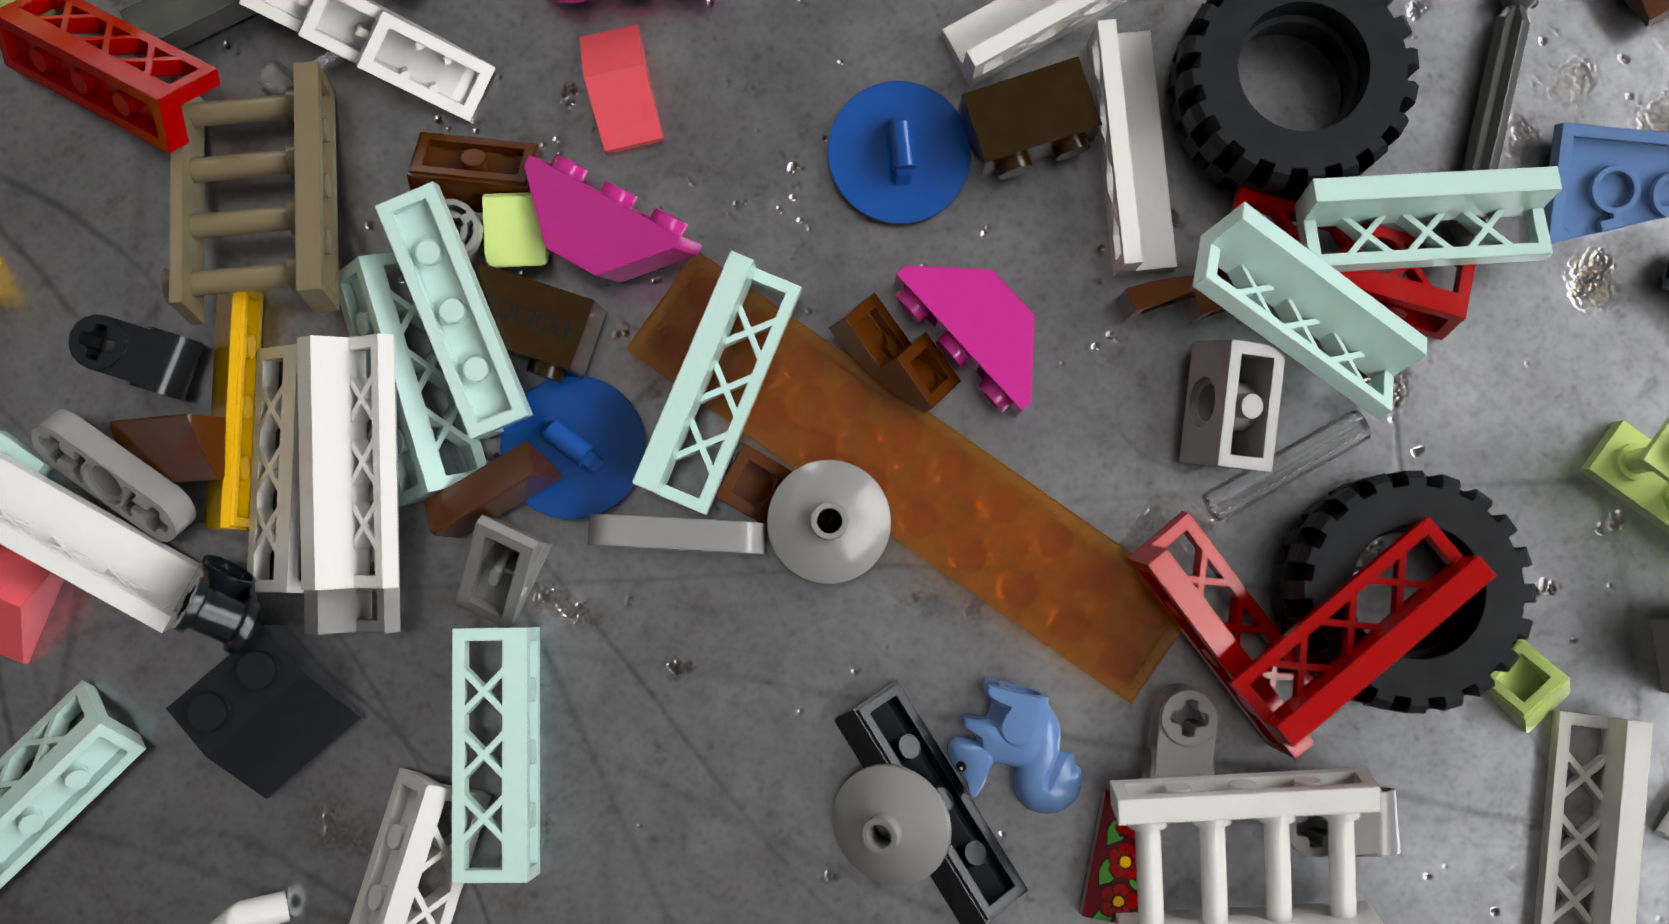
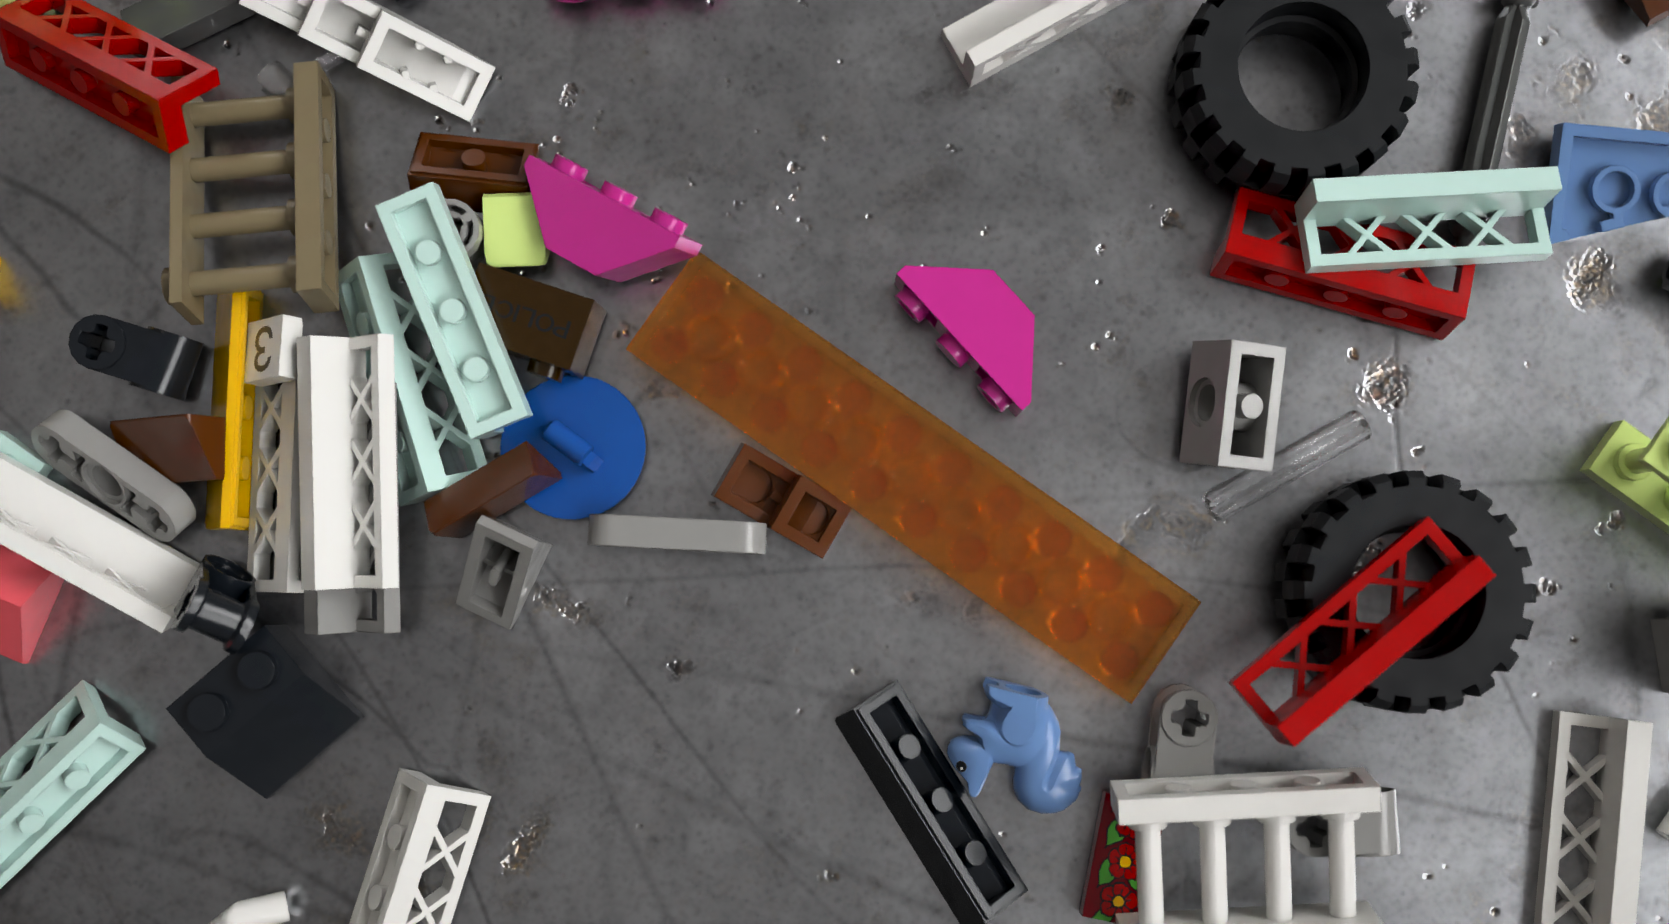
(272, 350): none -> white tile
(519, 755): light aqua fence -> none
(620, 89): coral slope -> none
(696, 374): light aqua fence -> none
(822, 555): light grey dish -> none
(899, 152): blue shield -> none
(906, 368): reddish brown slope -> none
(907, 808): light grey dish -> none
(1030, 119): dark brown brick -> none
(1131, 151): white fence -> none
(1166, 292): reddish brown slope -> none
(1213, 639): red fence -> none
(1310, 302): light aqua fence -> none
(1529, 688): yellowish green slope -> none

